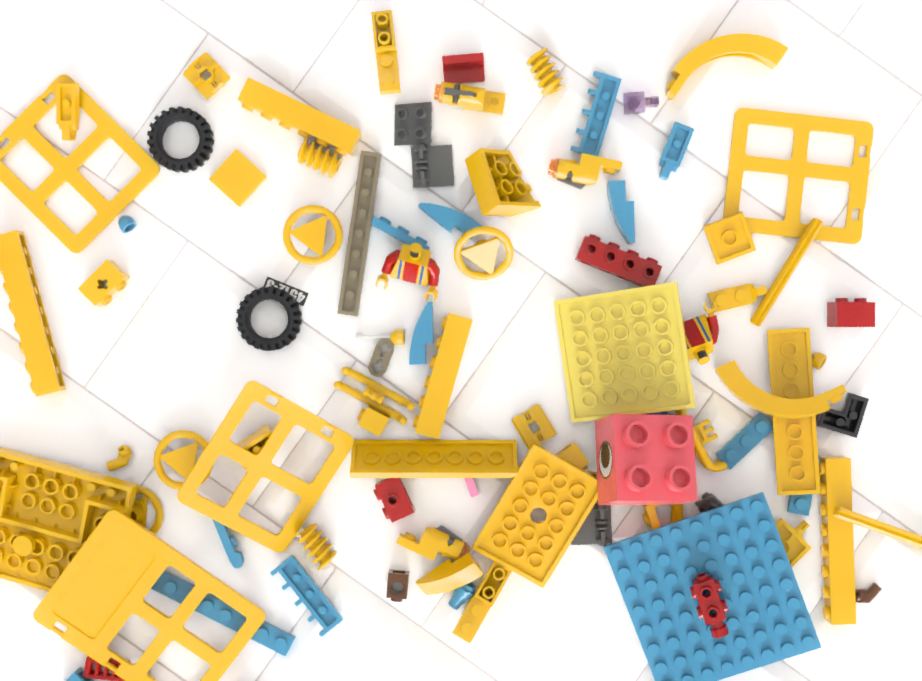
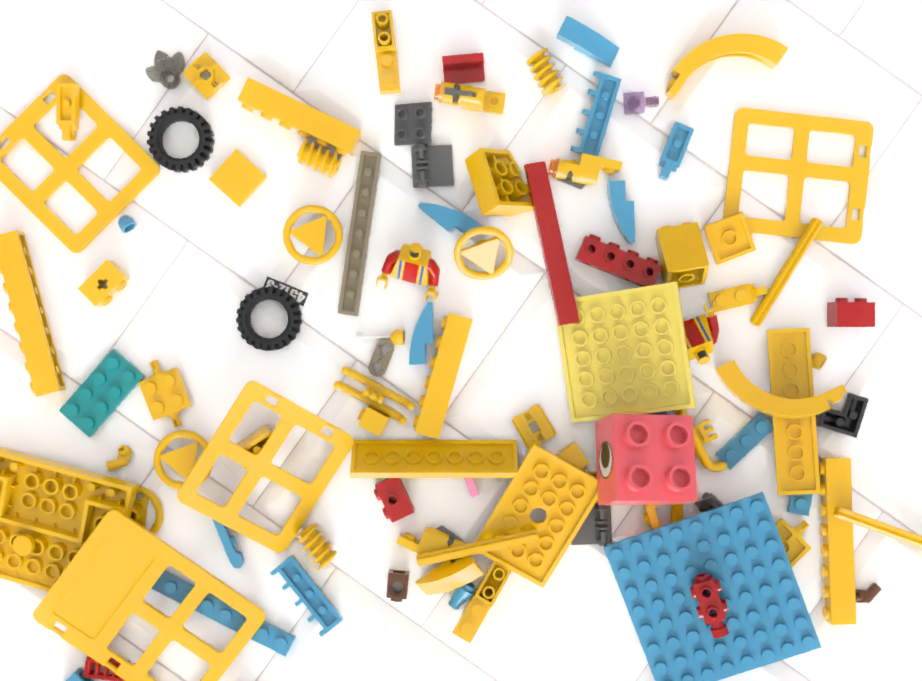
(102, 393): none -> teal plate
(165, 393): none -> yellow plate
(166, 66): none -> clear smoke plate
(398, 233): dark azure plate -> none
(477, 547): none -> yellow axle
(551, 243): none -> red tile
(587, 41): none -> dark azure slope
(682, 254): none -> yellow slope

